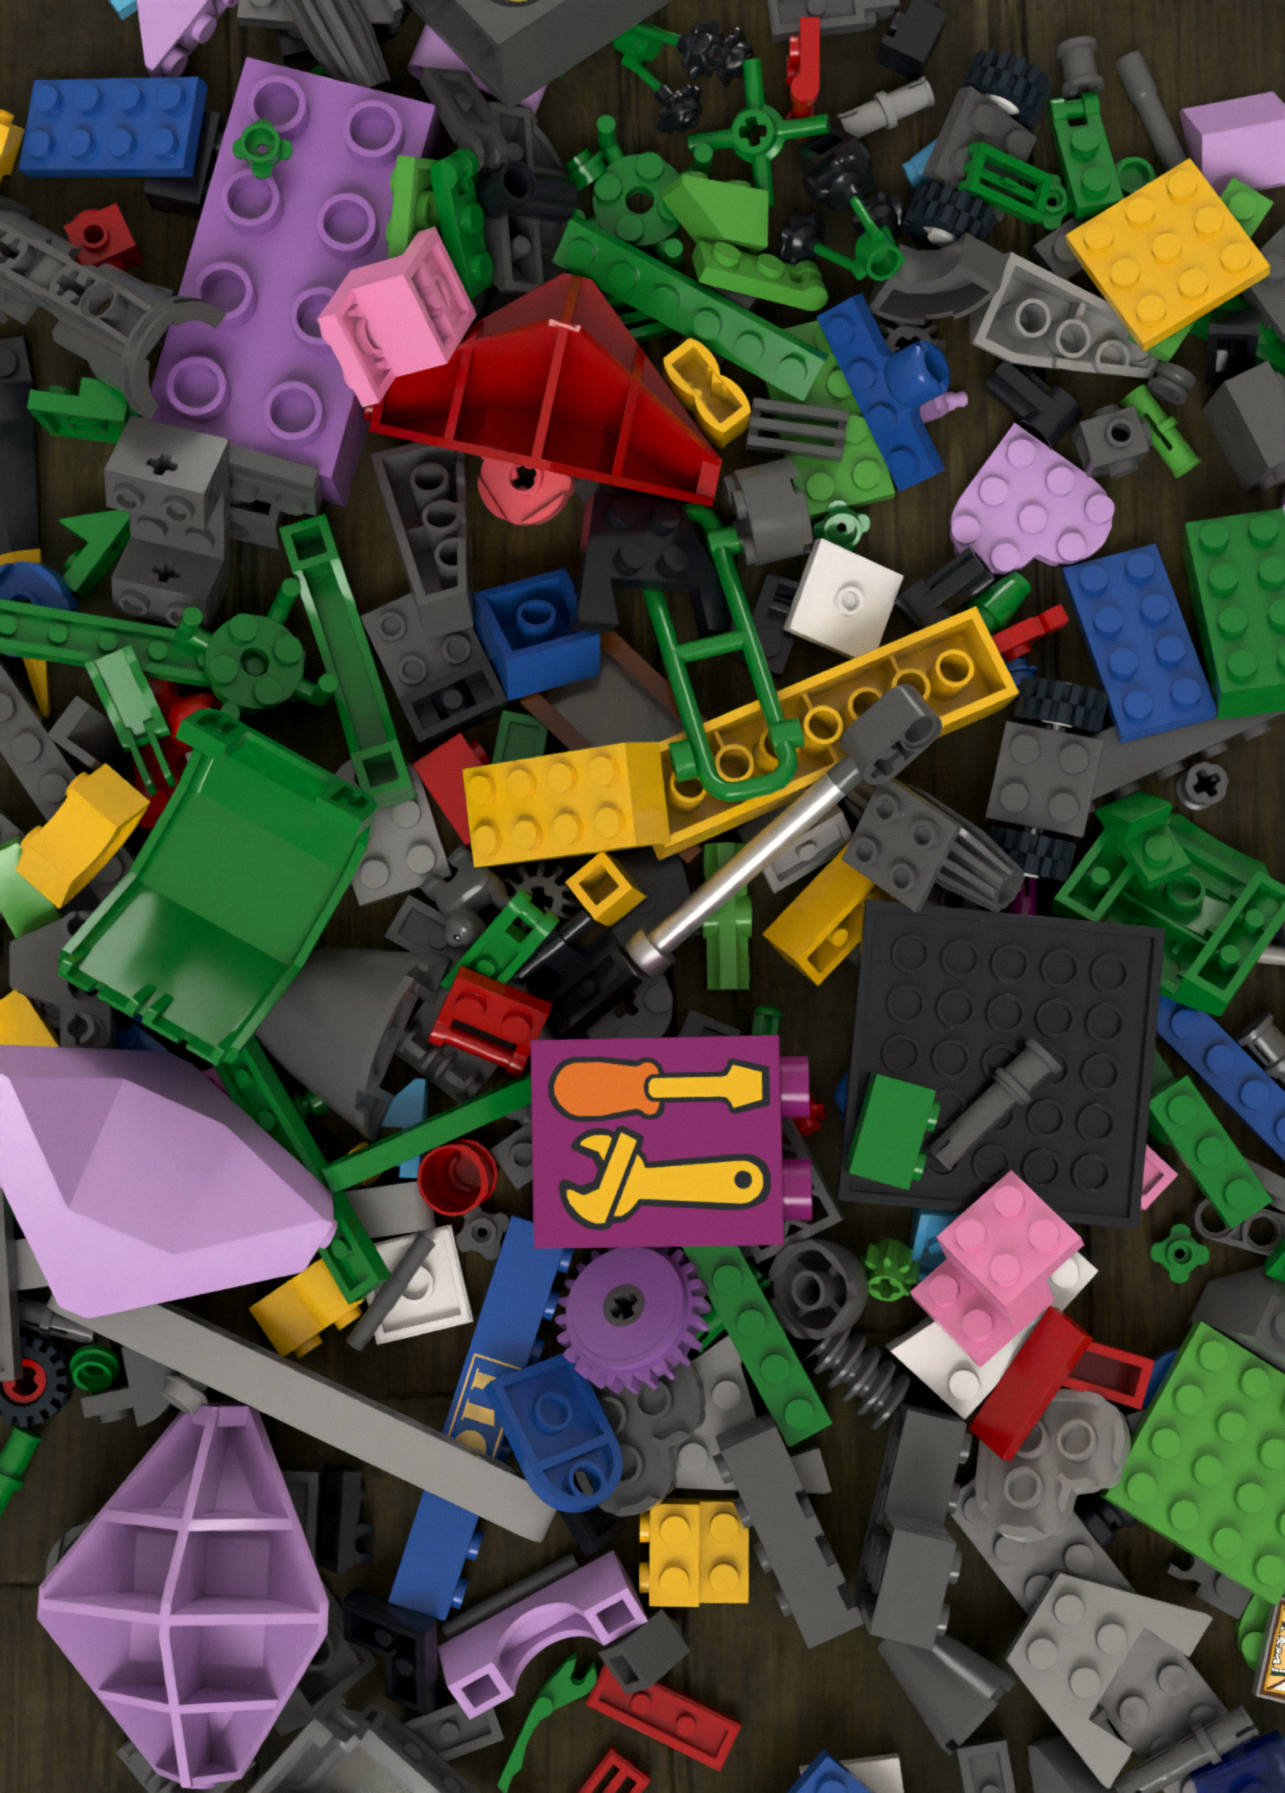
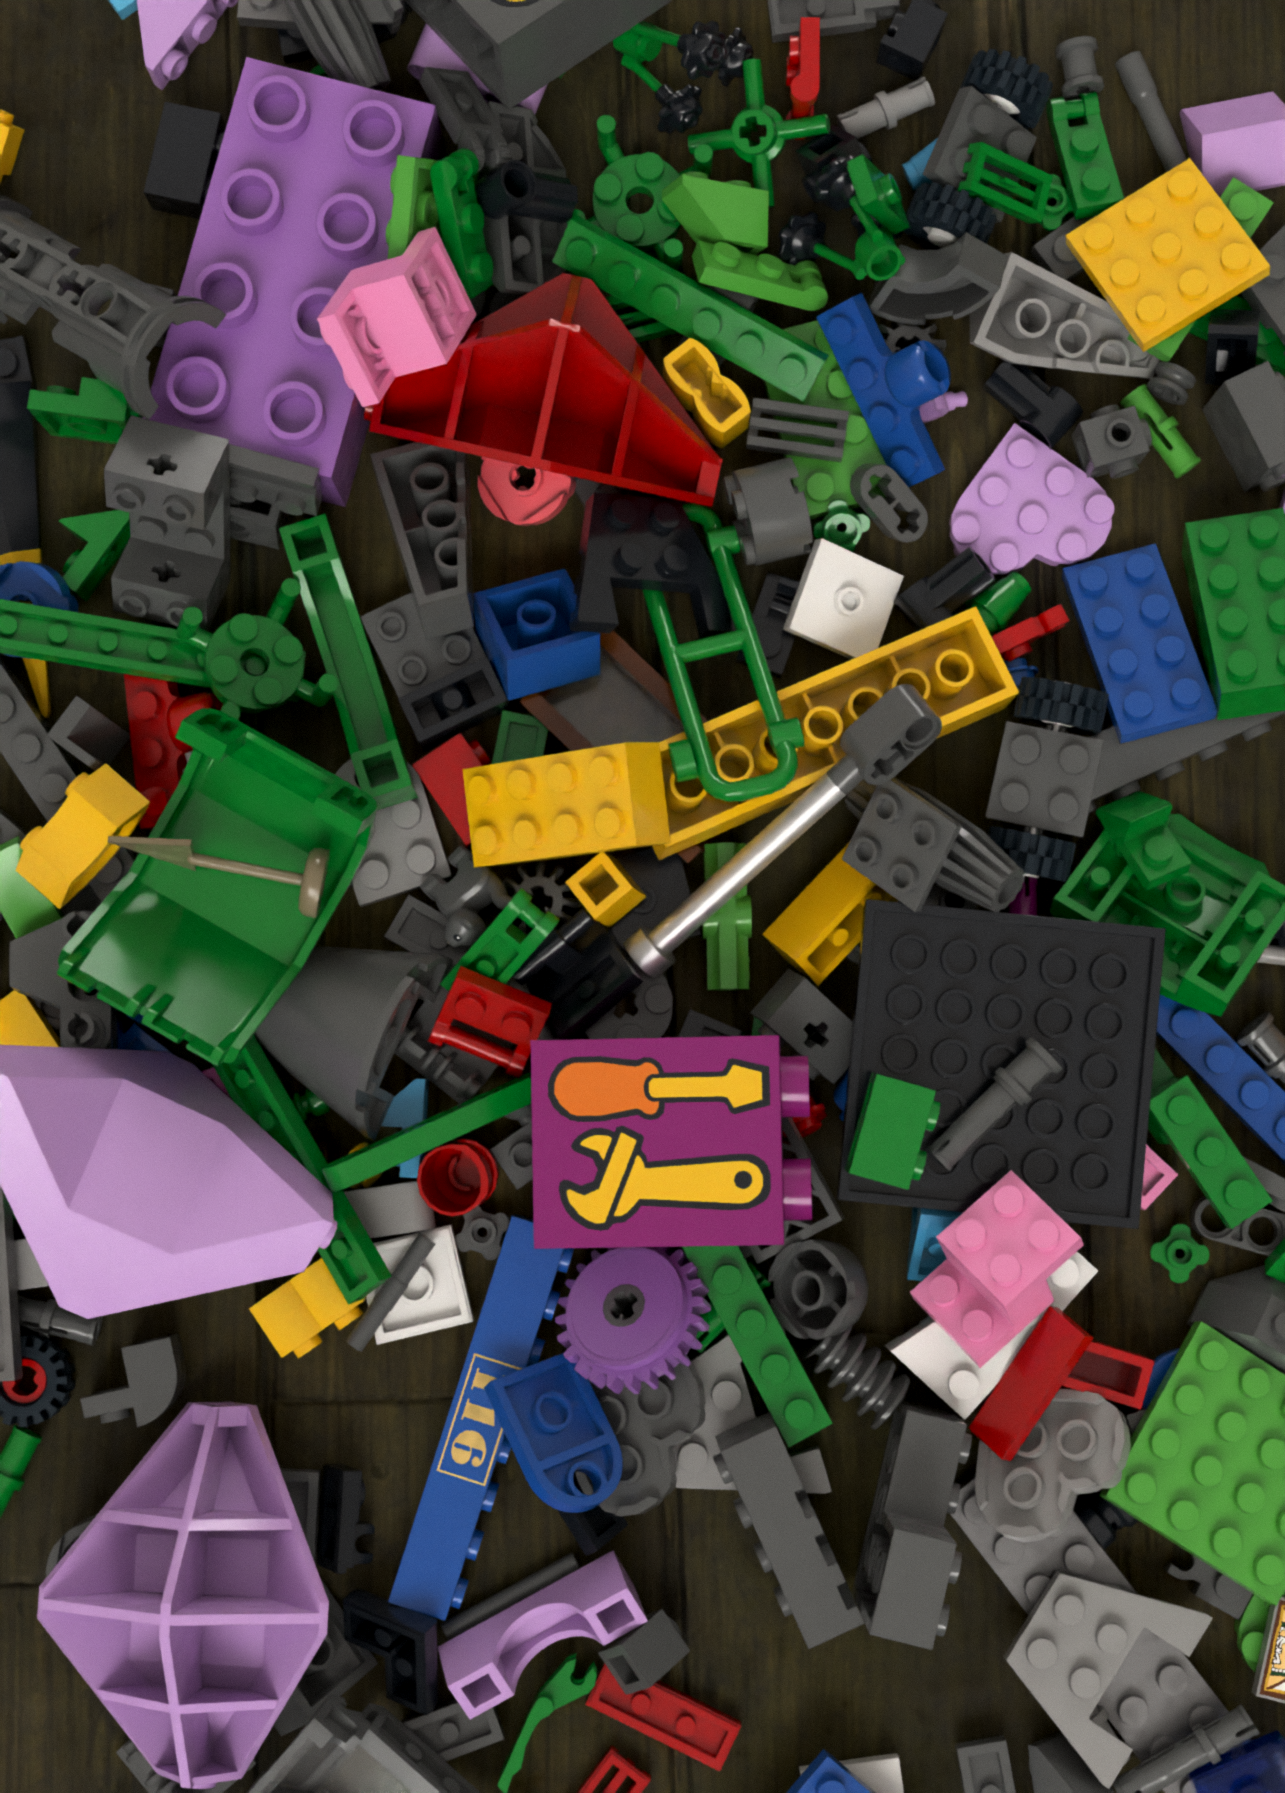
(94, 1367): green plate -> none
(103, 239): red brick -> none
(113, 127): blue plate -> none
(132, 709): green arm -> none
(182, 854): none -> dark tan piece
(185, 1393): light grey plate -> none
(252, 138): green plate -> none
(328, 1412): light grey beam -> none
(585, 168): green plate -> none
(694, 1553): yellow plate -> none
(788, 1010): none -> dark grey brick
(808, 852): light grey panel -> none
(878, 194): none -> green plate
(881, 509): none -> dark grey beam
(890, 1269): bright green gear -> none
(947, 1686): dark grey cone -> none
(1134, 174): green plate -> none
(1184, 786): dark grey bush -> none

